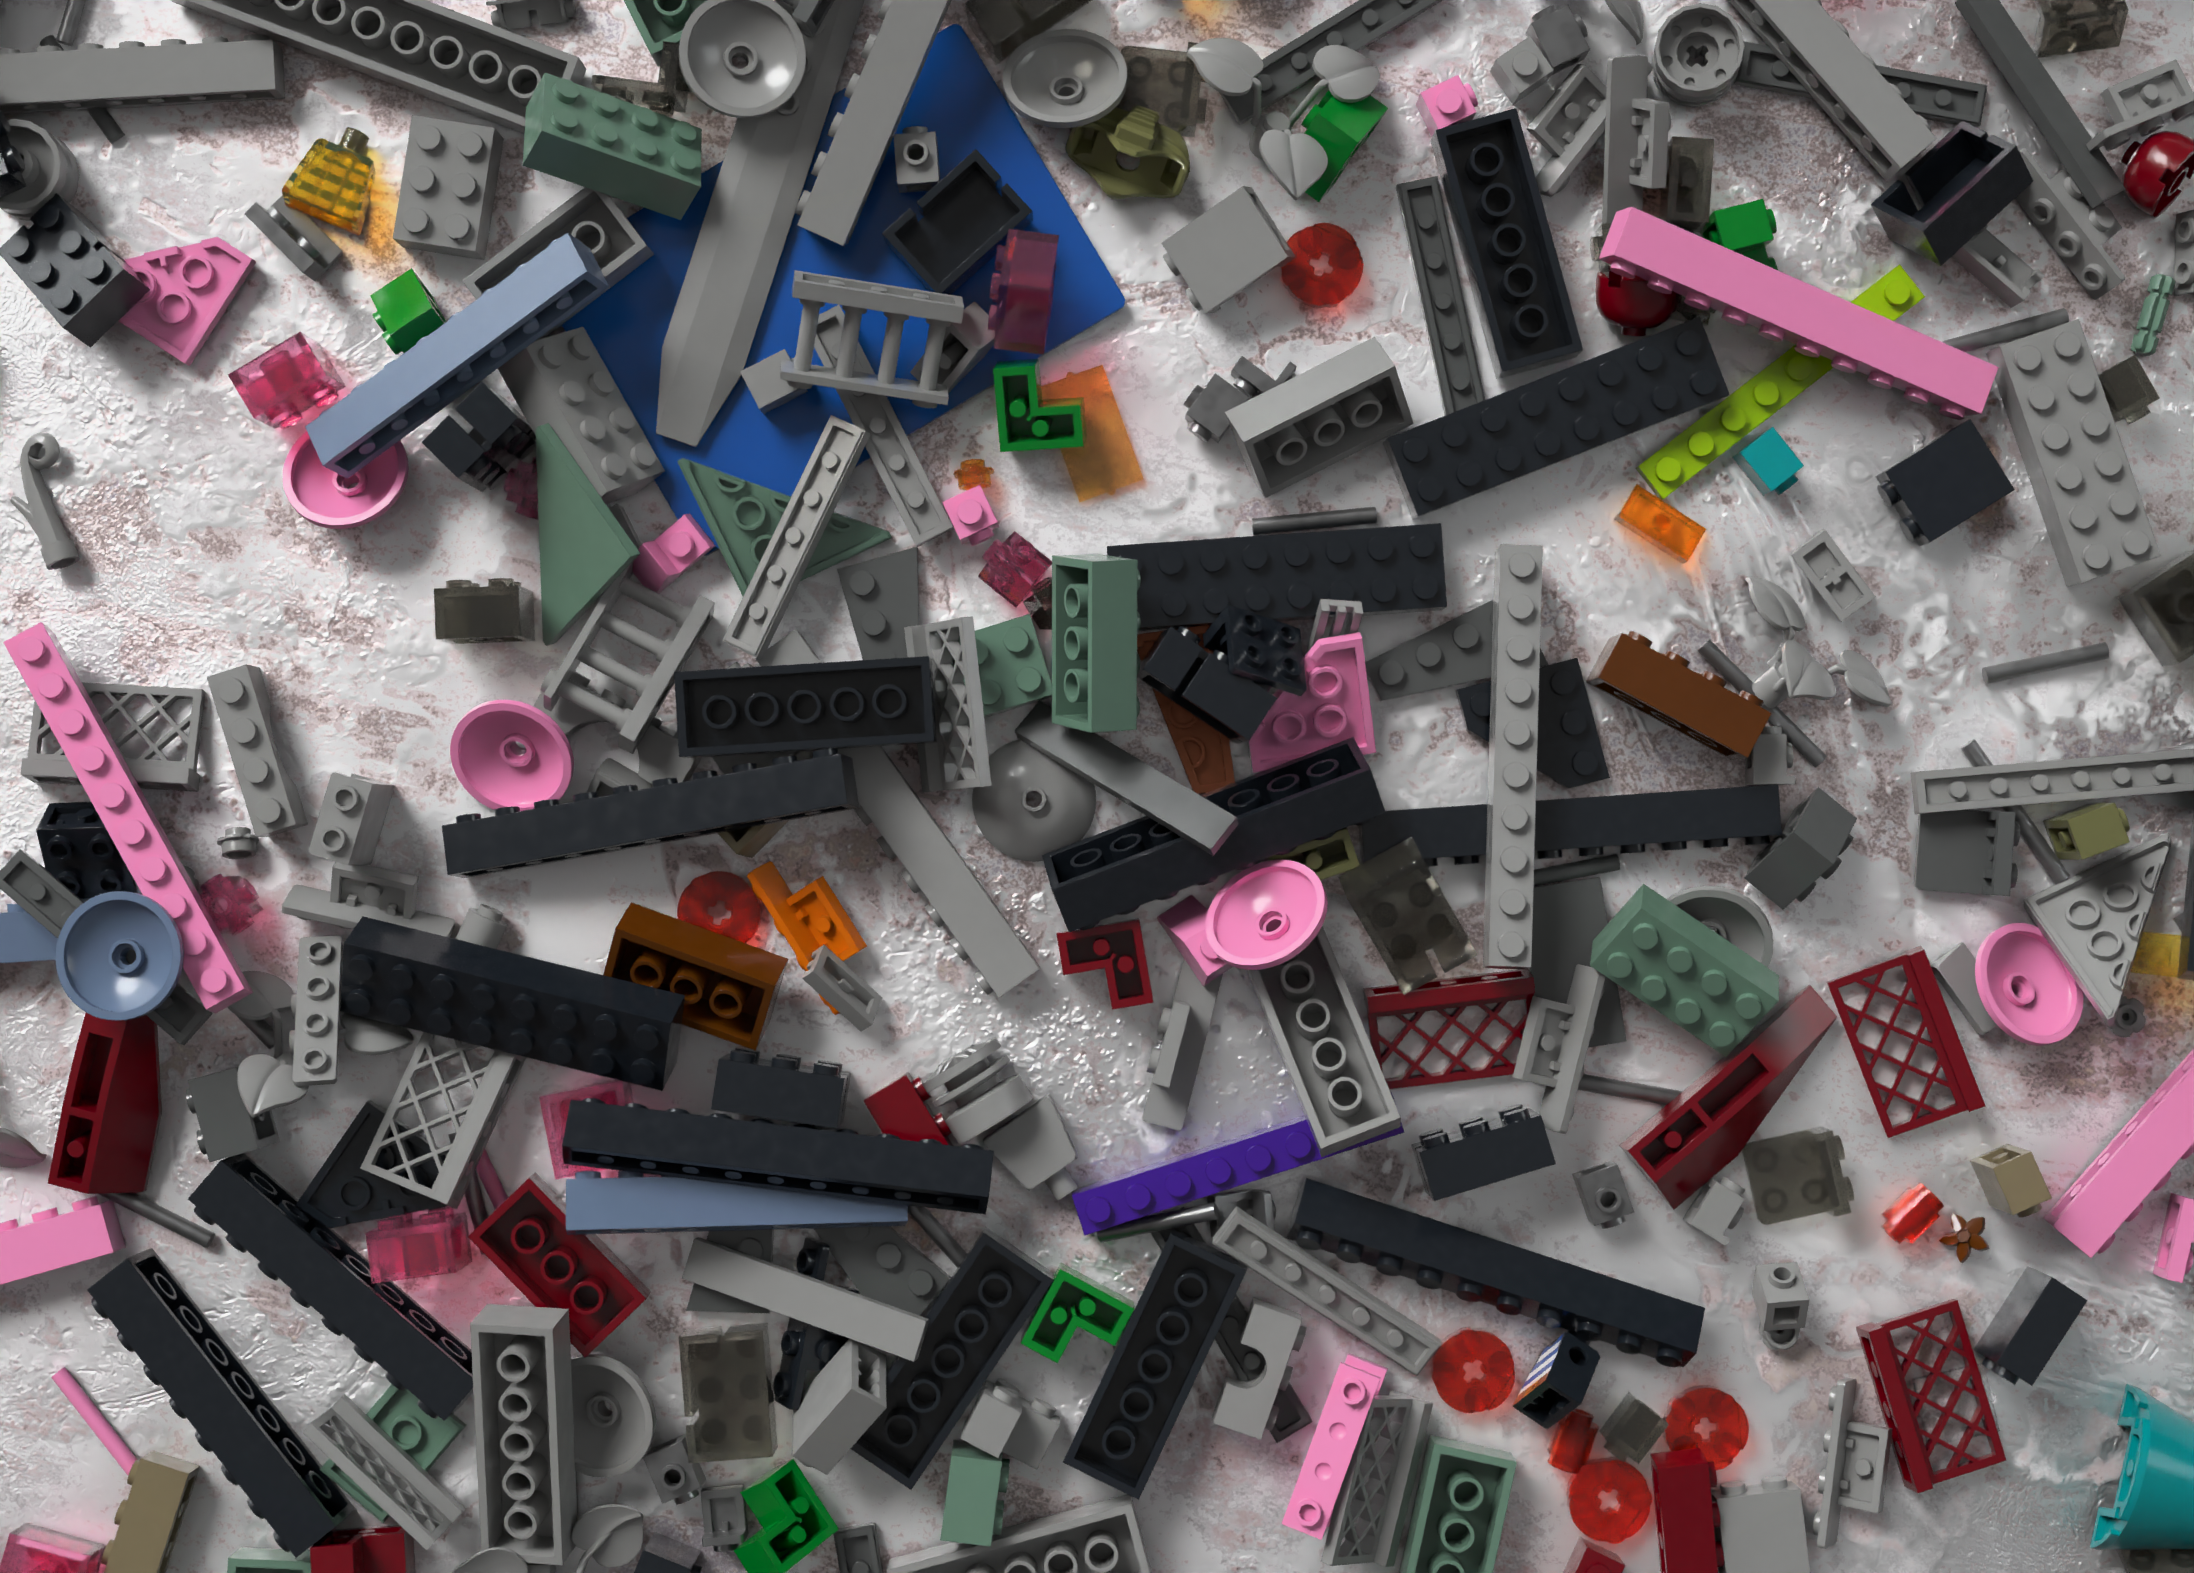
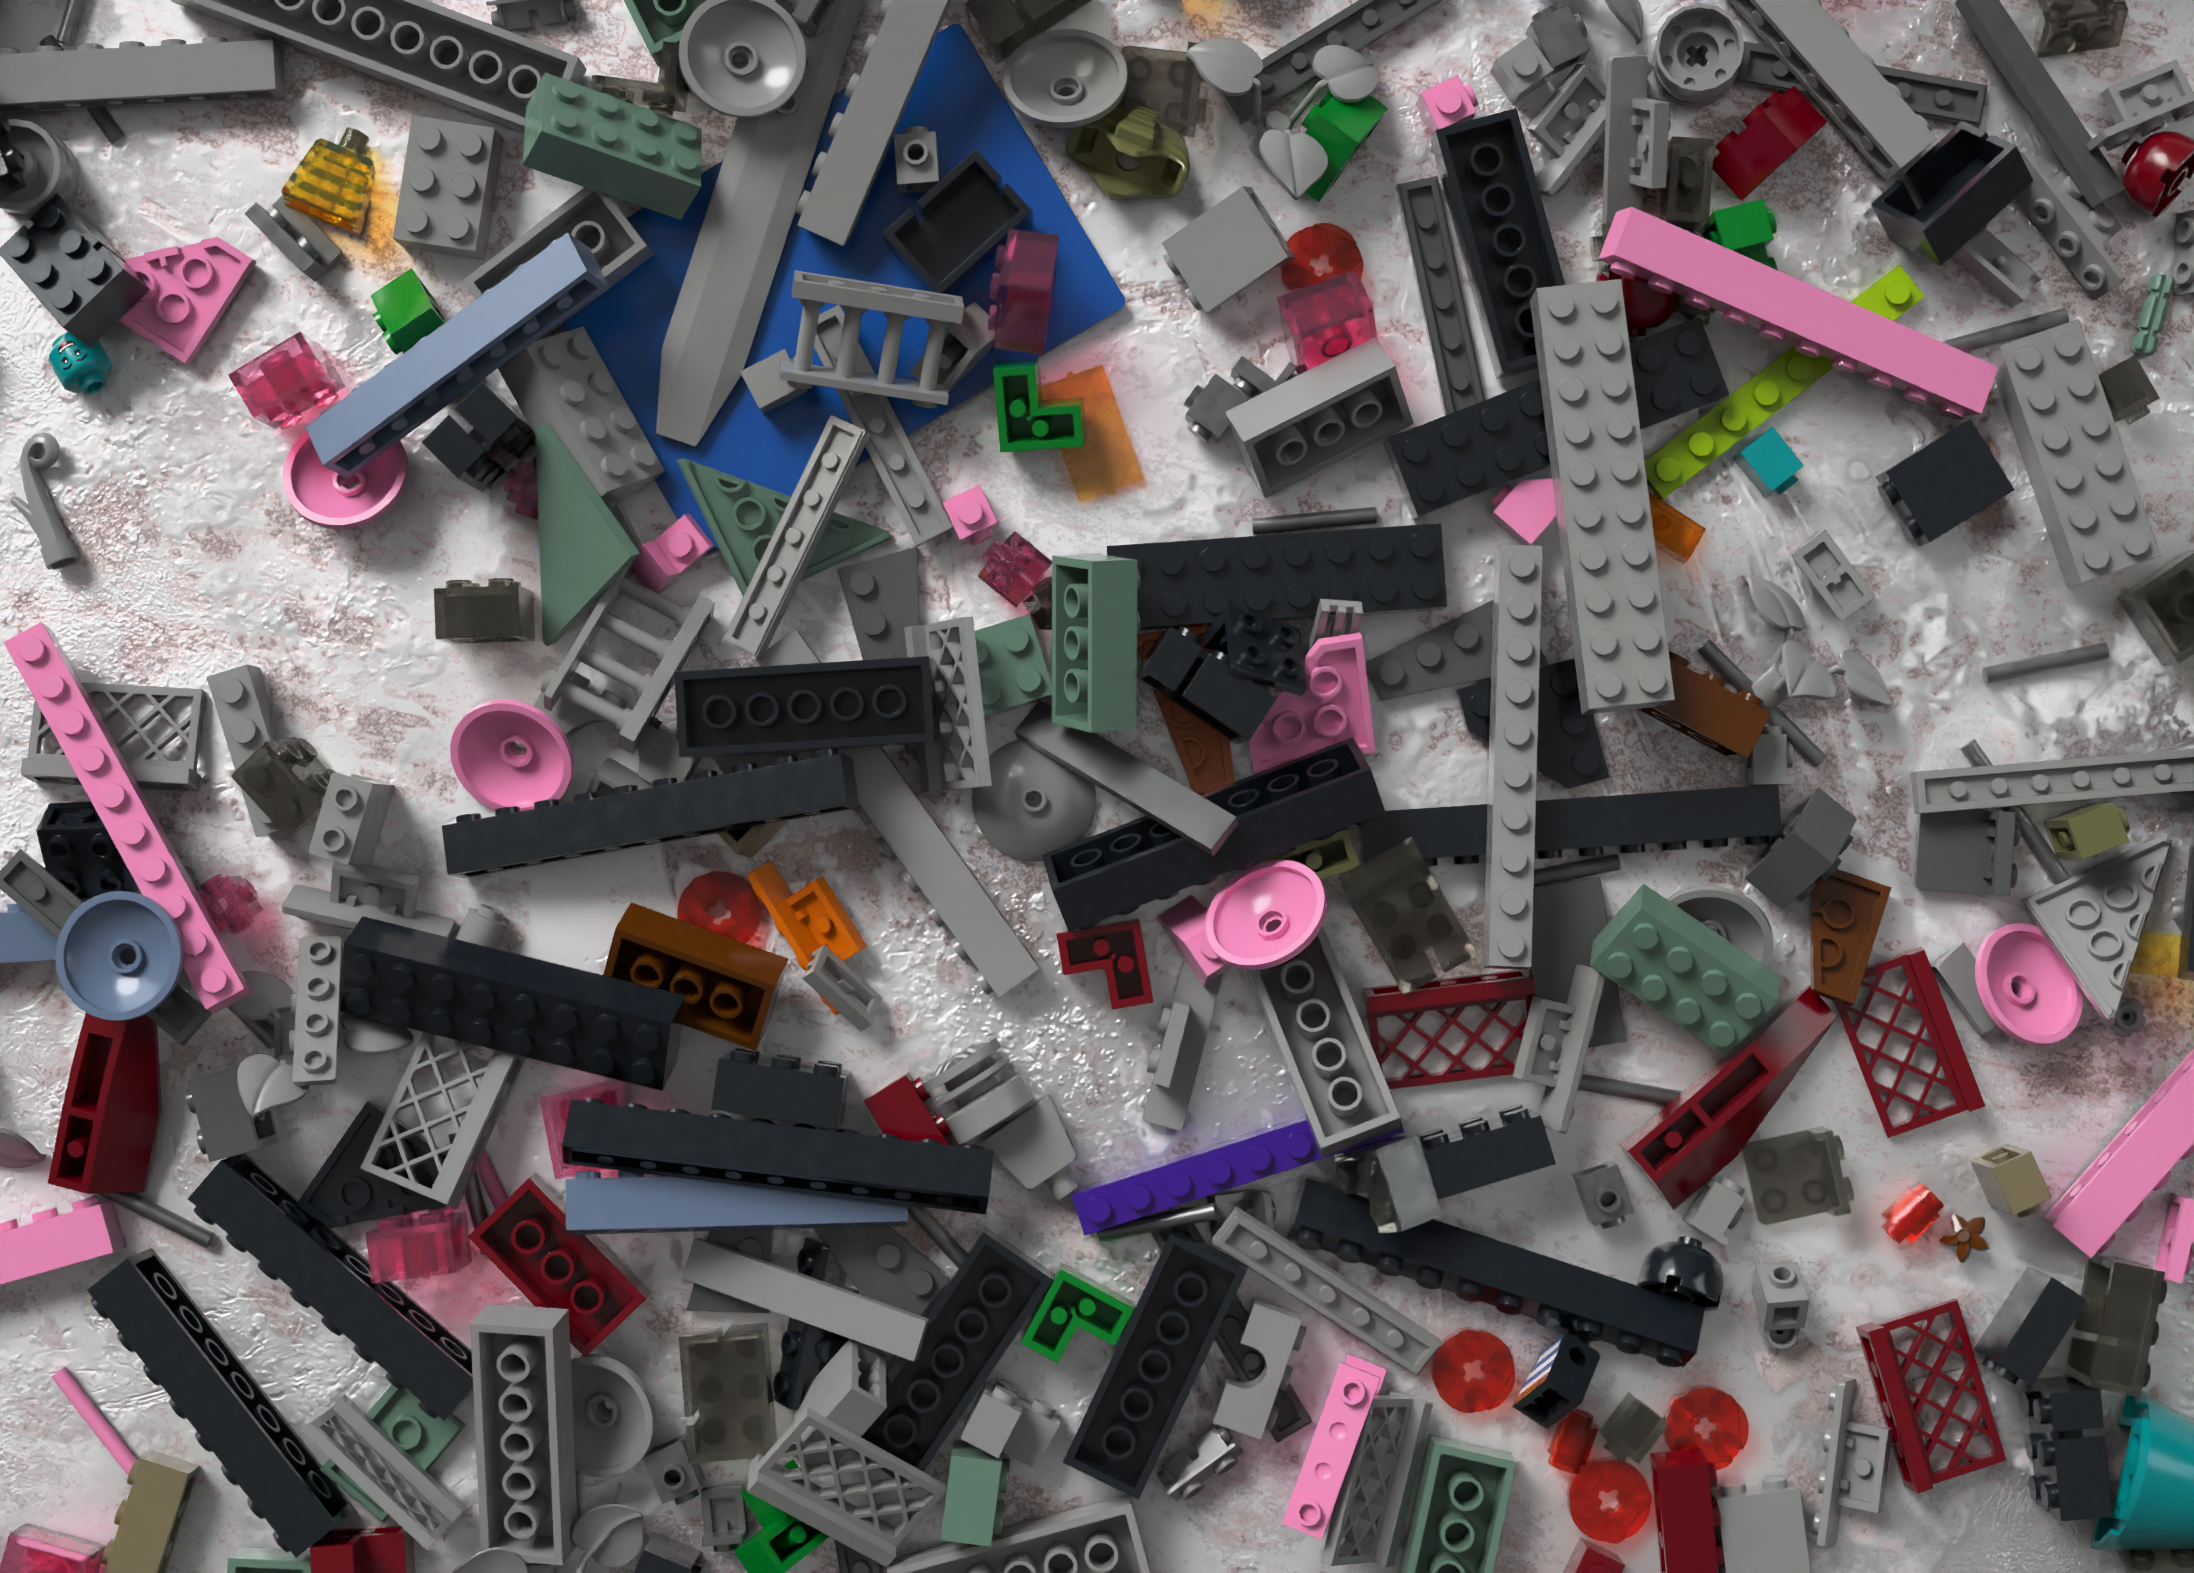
(78, 365): none -> teal head
(238, 843): light grey plate -> none
(285, 782): none -> clear smoke bracket
(826, 1507): none -> light grey fence
(972, 474): clear orange plate -> none
(1188, 1475): none -> light grey hinge
(1326, 319): none -> clear pink brick
(1395, 1180): none -> clear smoke brick
(1525, 509): none -> bright pink slope
(1601, 497): none -> light grey brick
(1683, 1272): none -> black cylinder
(1771, 137): none -> dark red brick
(1842, 932): none -> reddish brown wing
(2067, 1466): none -> black piece
(2123, 1313): none -> clear smoke piece

